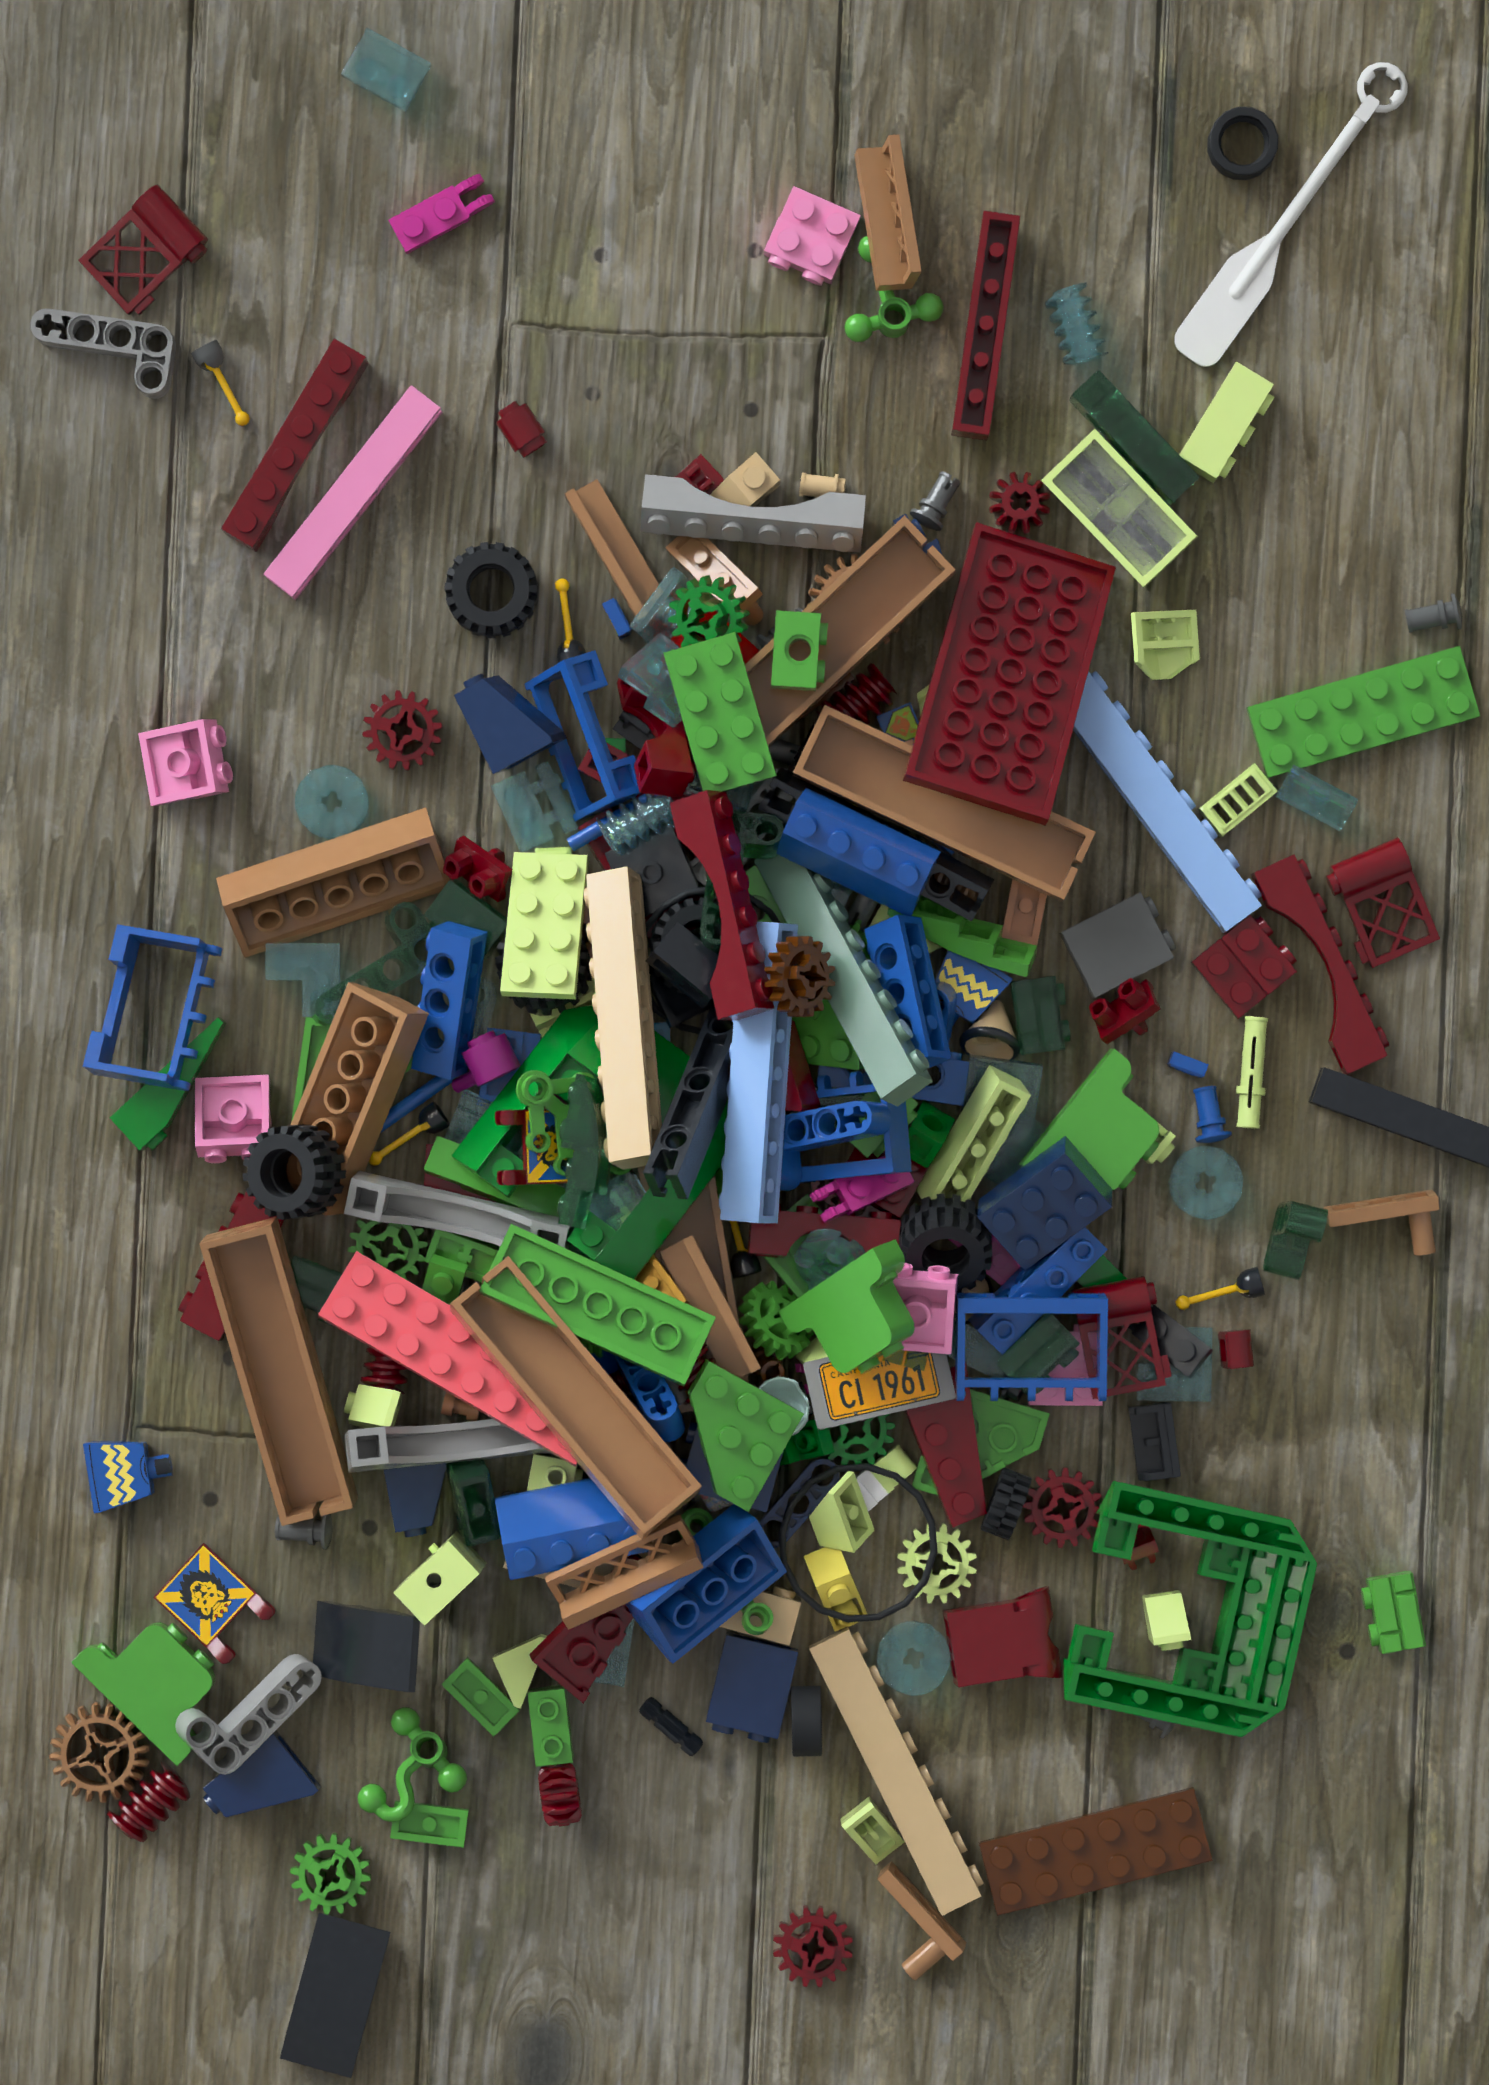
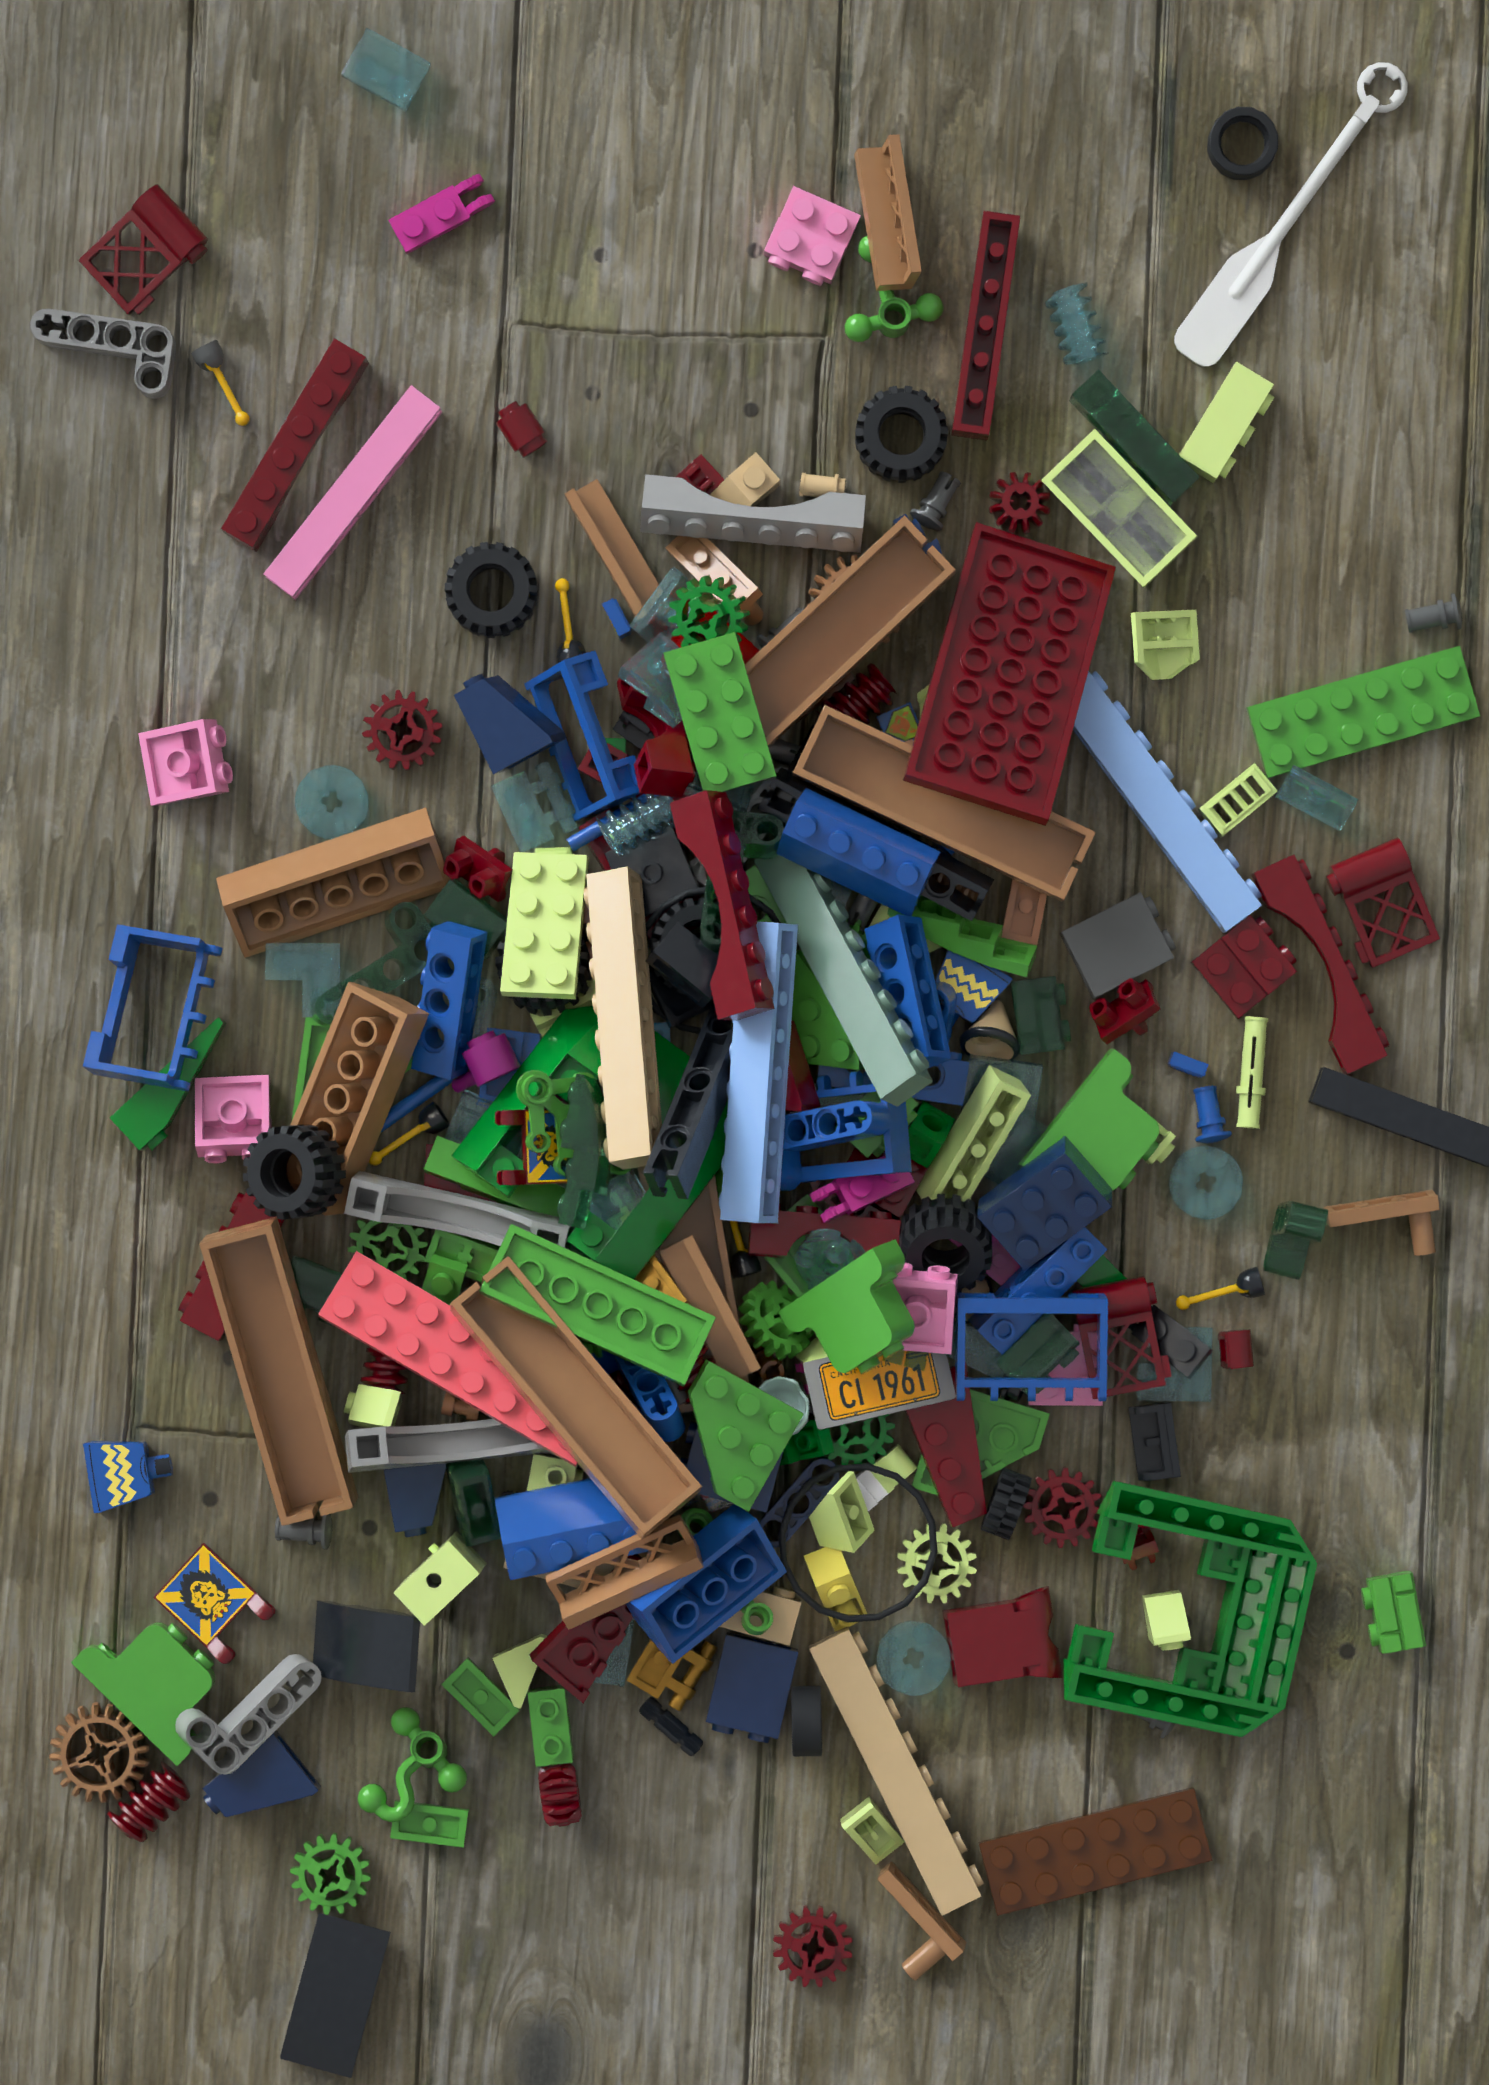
(655, 1672): none -> pearl gold plate
(791, 628): bright green brick -> none
(799, 976): reddish brown gear -> none
(901, 402): none -> black tyre

